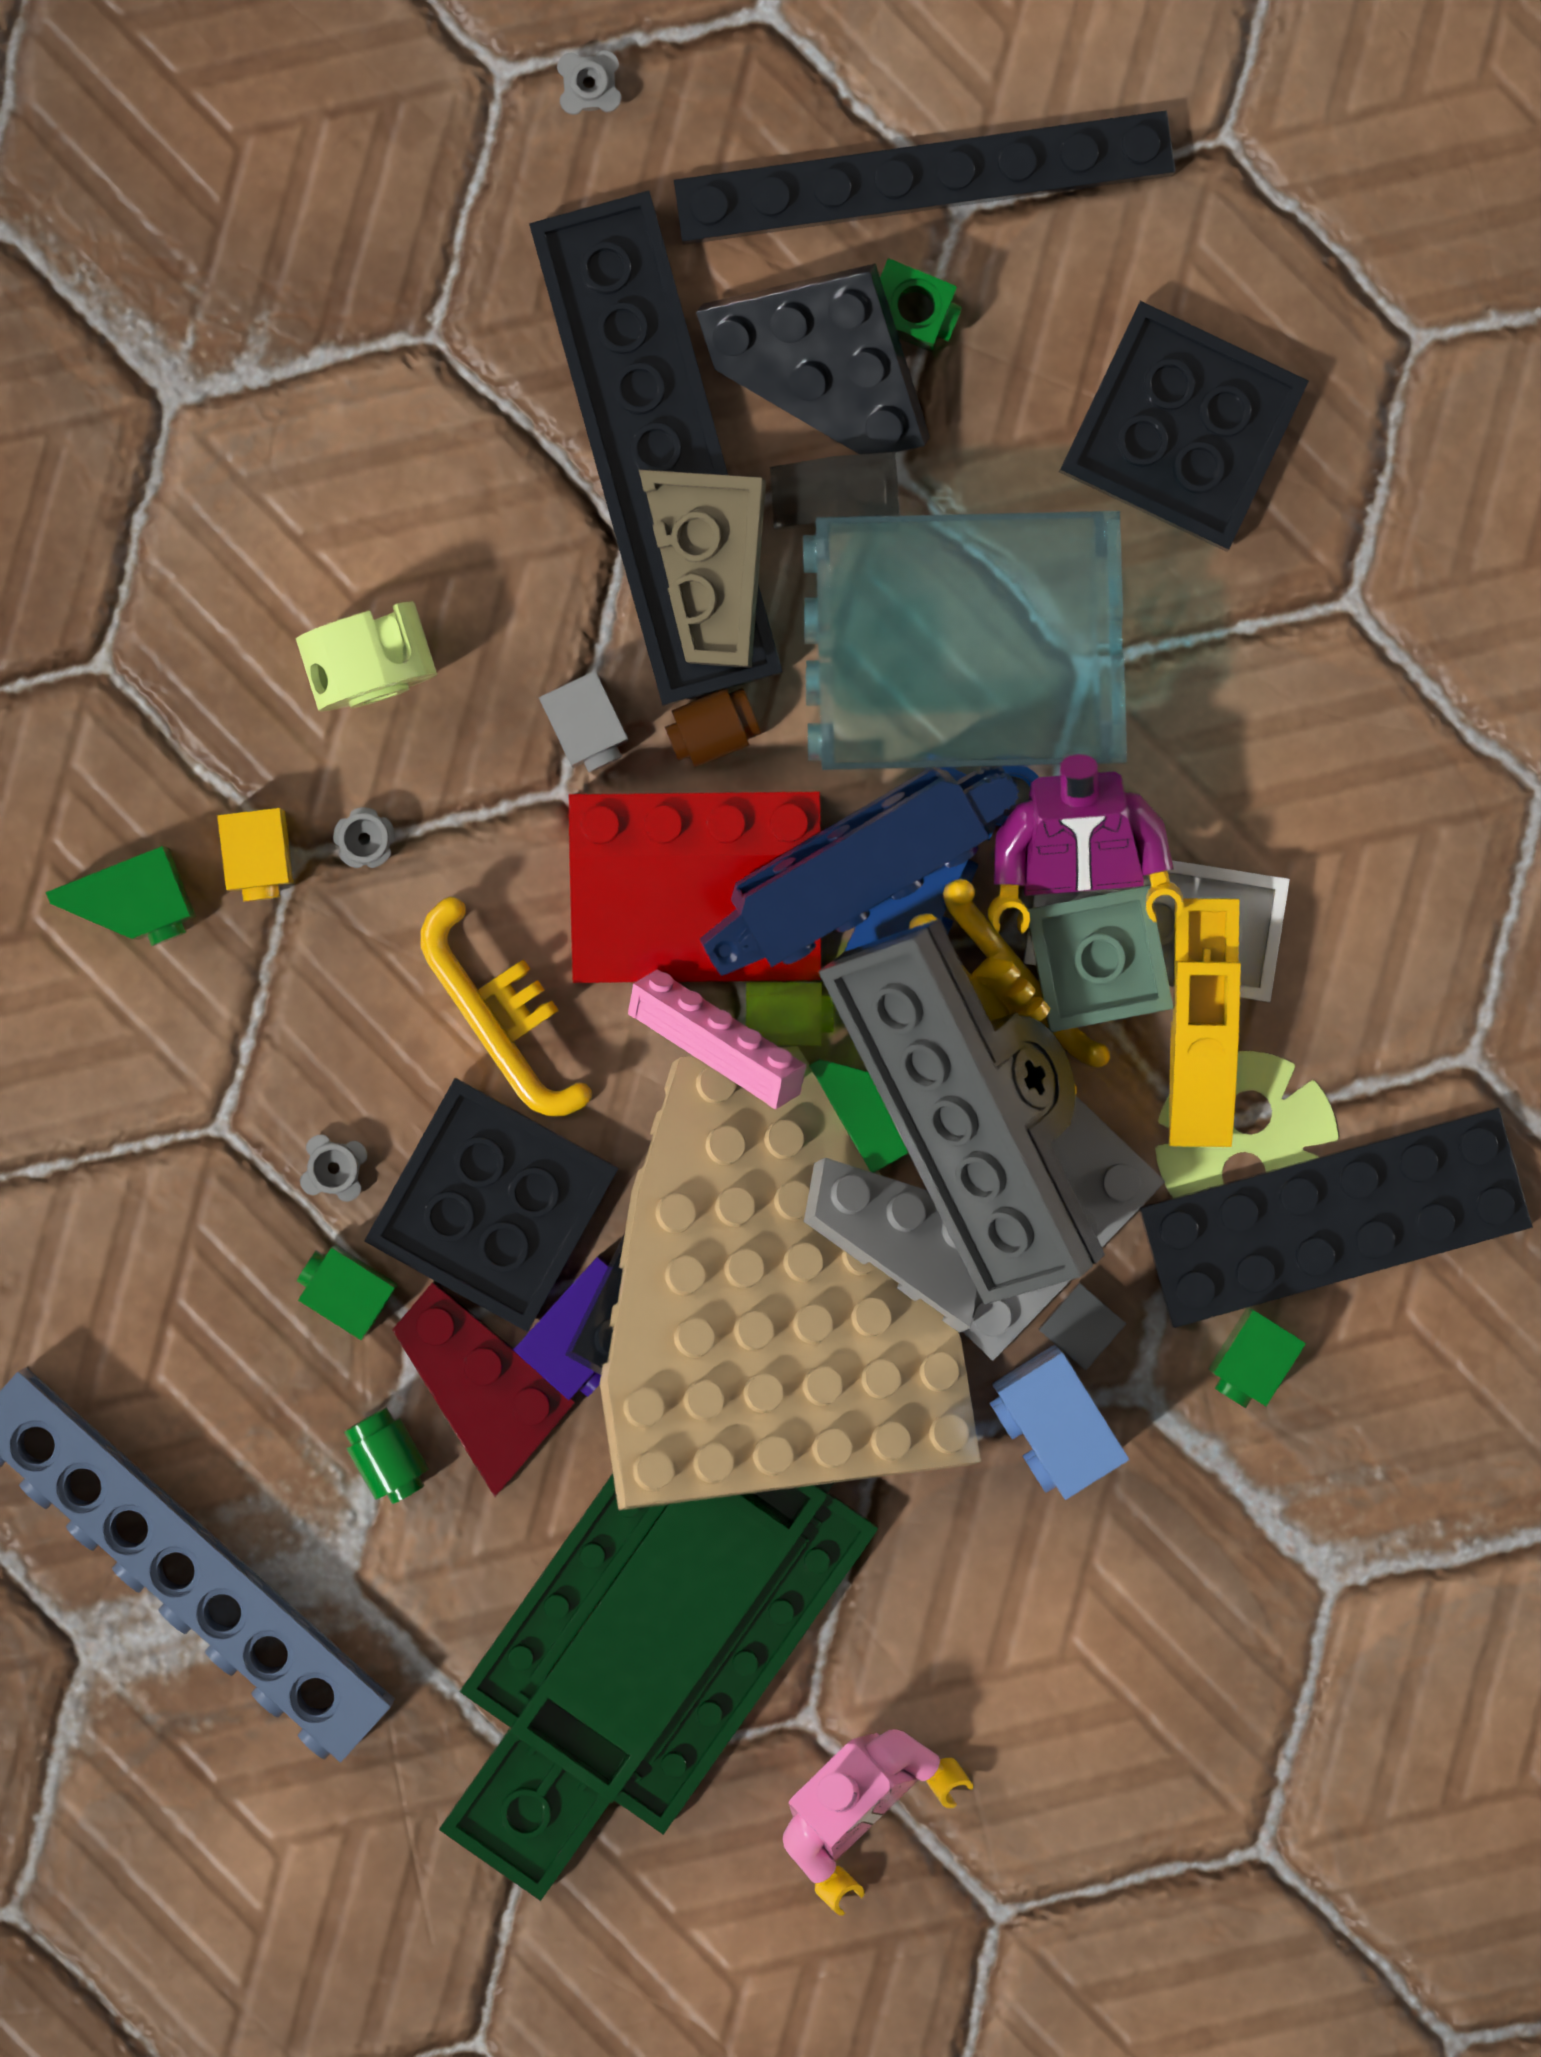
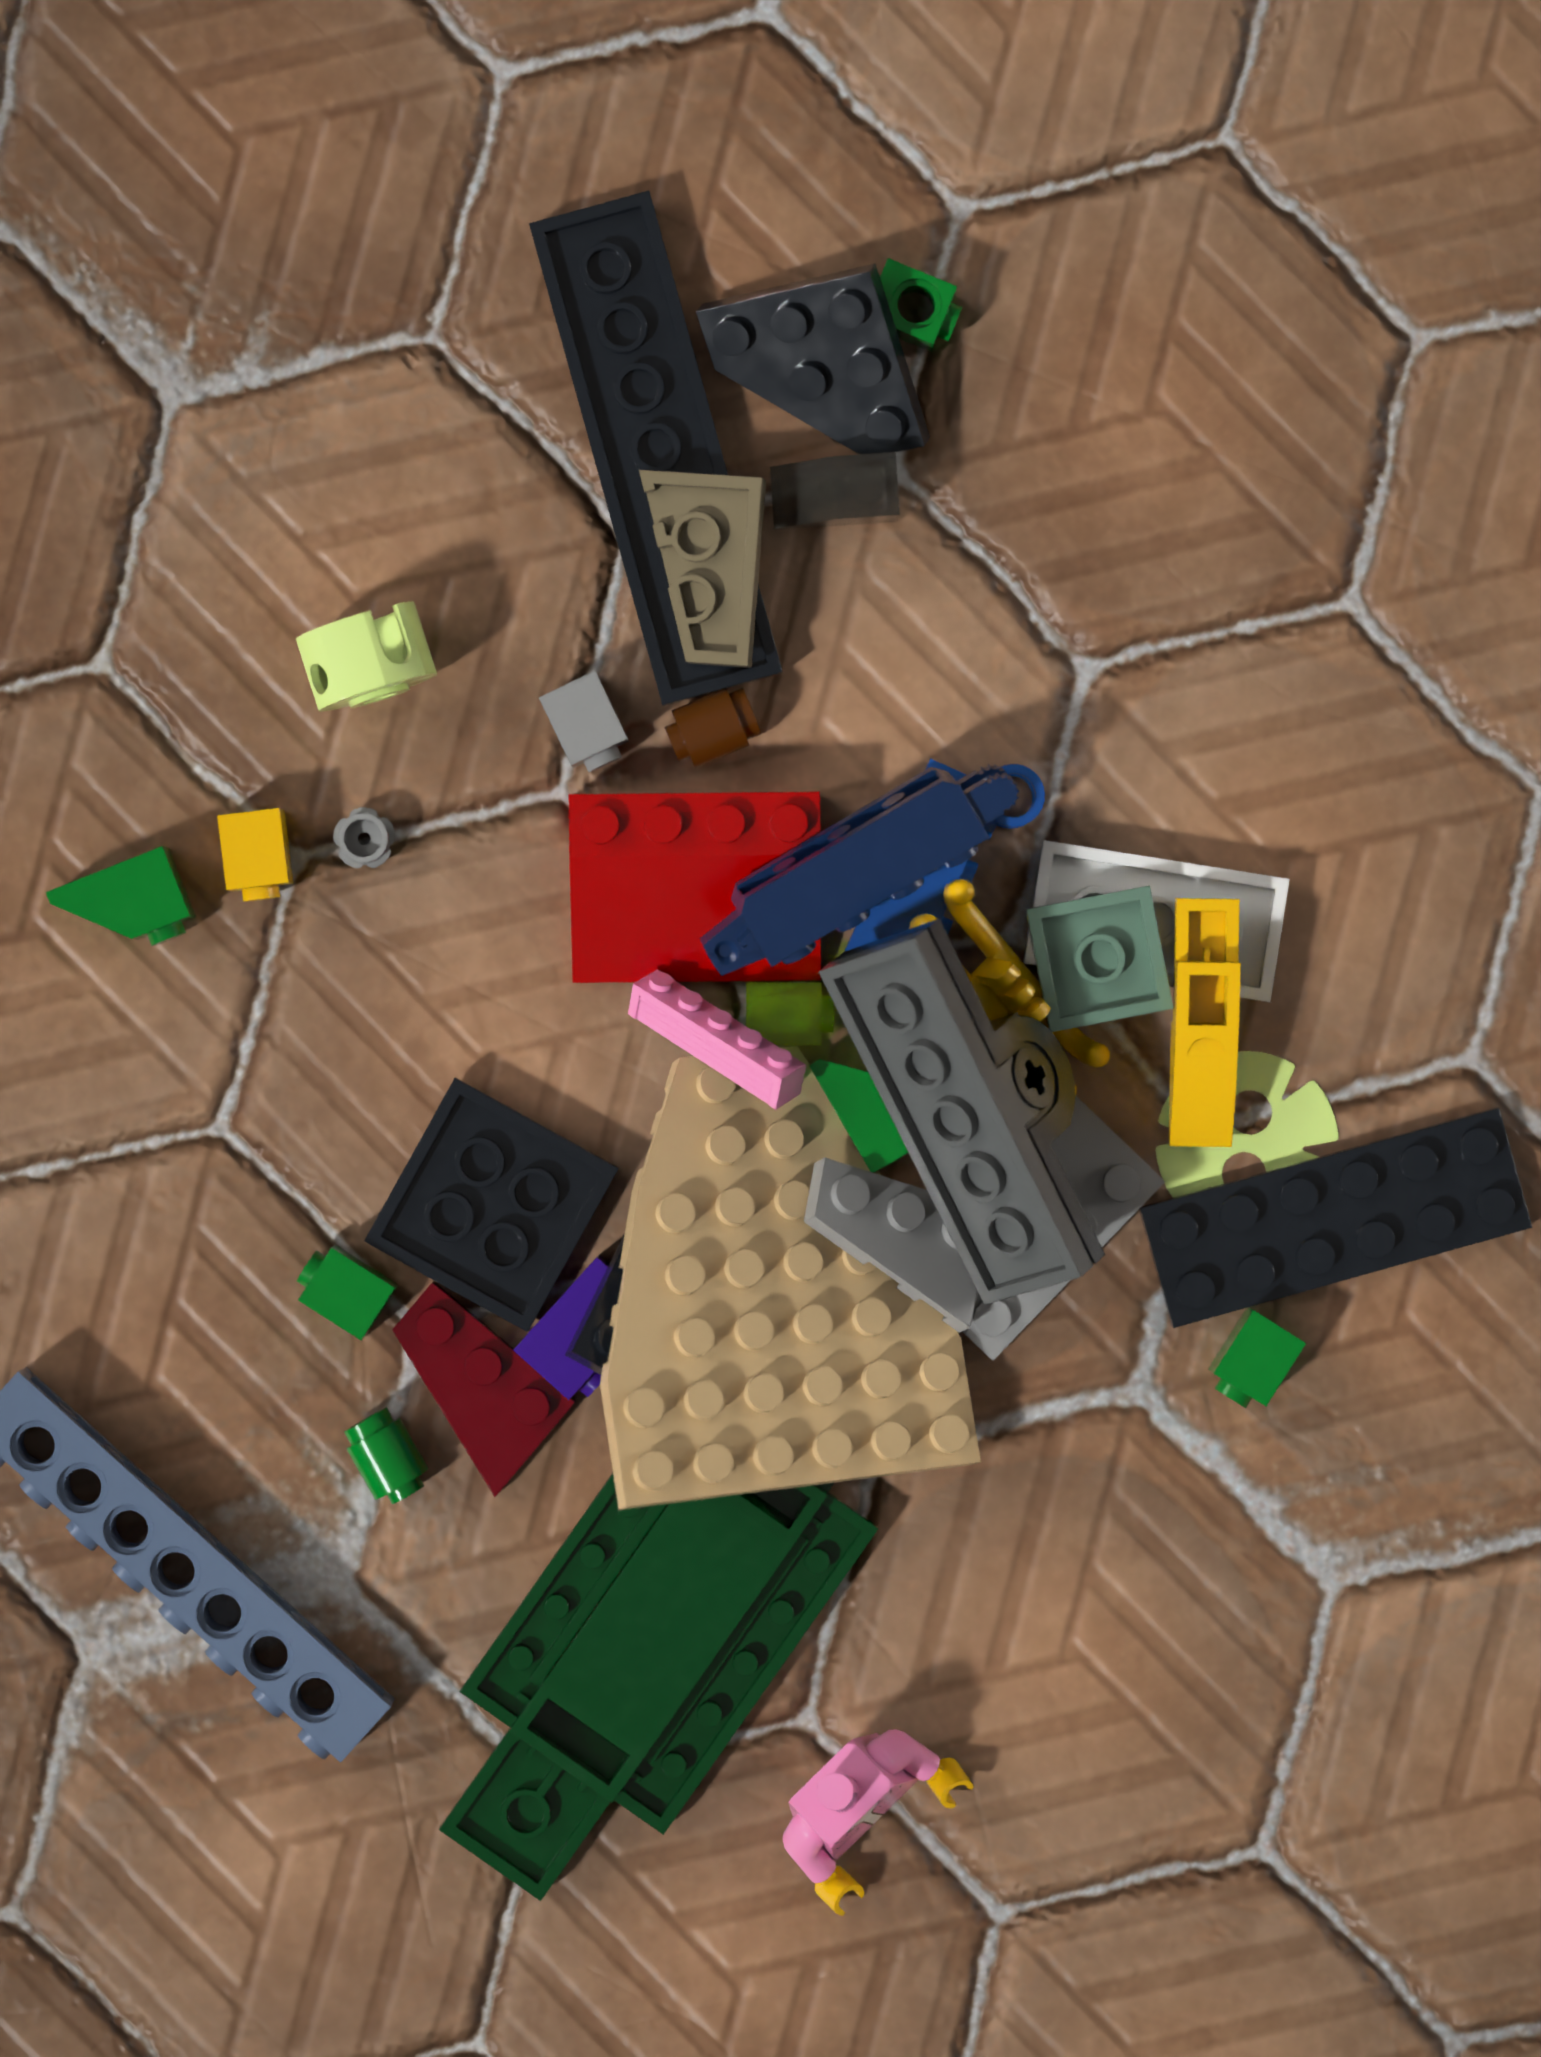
(319, 1179): light grey plate -> none
(497, 1013): yellow piece -> none
(601, 95): light grey plate -> none
(924, 177): black plate -> none
(965, 640): clear light blue cylinder -> none
(1059, 1421): medium blue brick -> none
(1080, 837): magenta torso -> none
(1082, 1326): dark grey tile -> none
(1183, 426): black plate -> none

